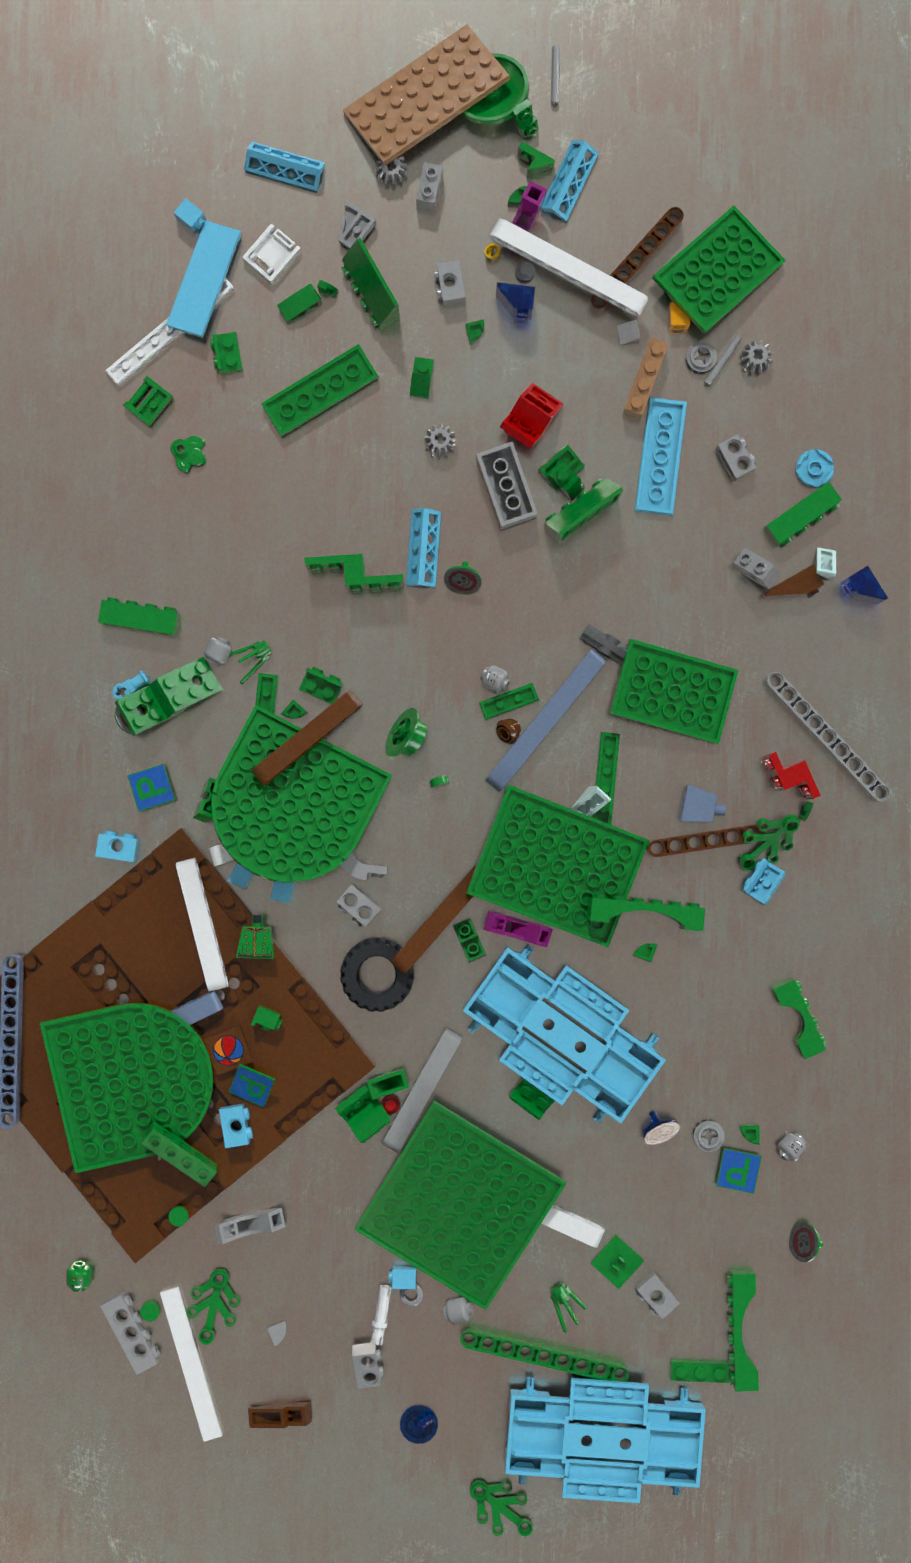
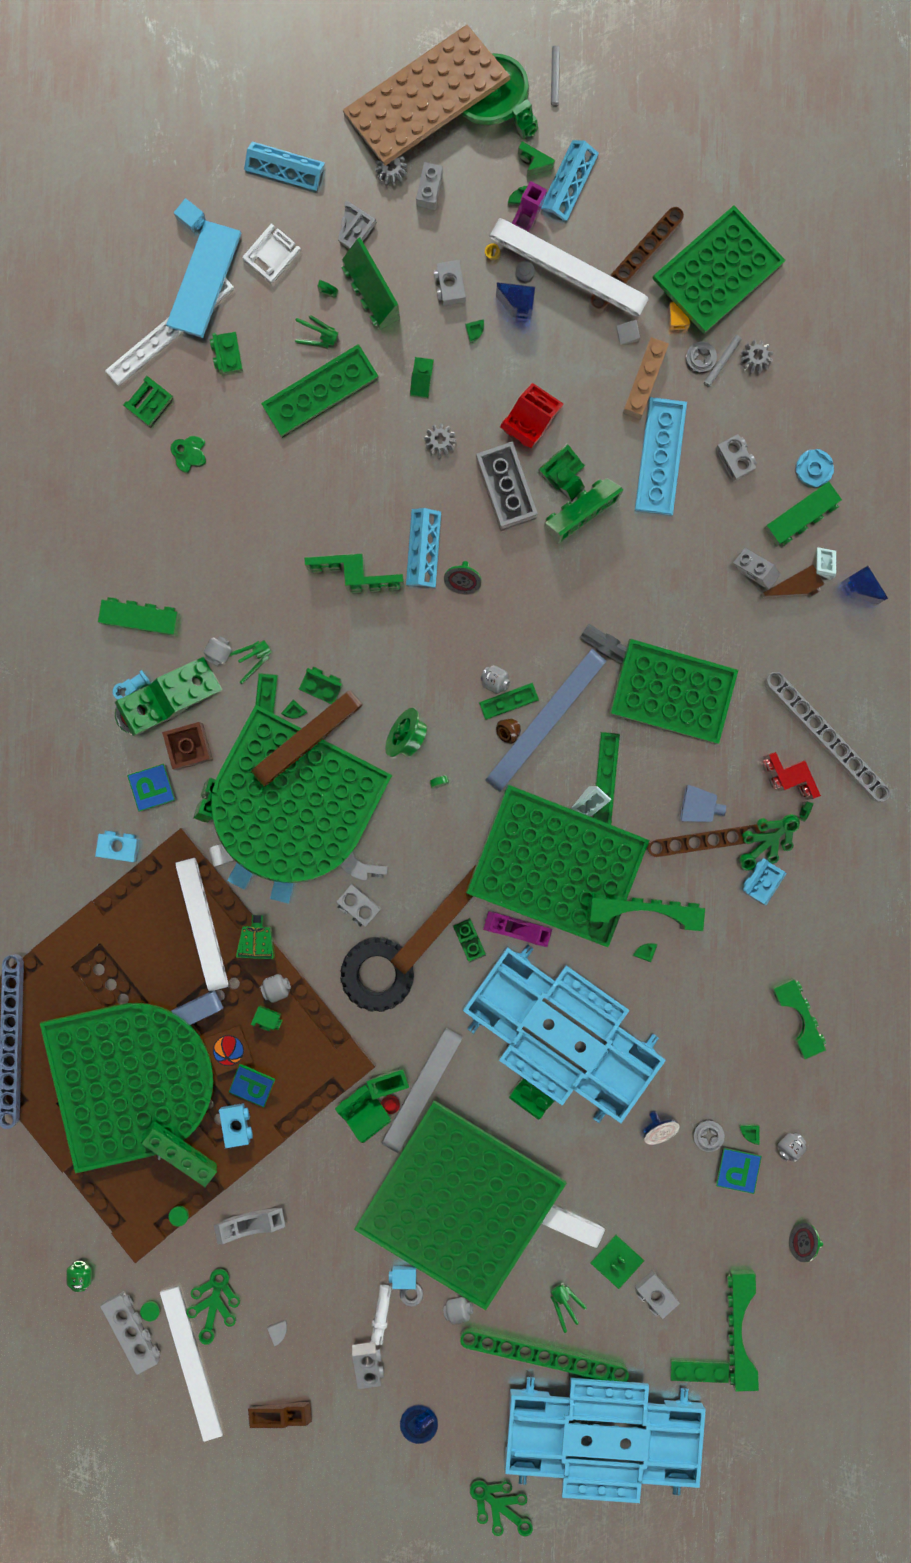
(187, 745): none -> copper brick
(275, 988): none -> light grey head
(299, 302): green slope -> none
(328, 333): none -> green plant

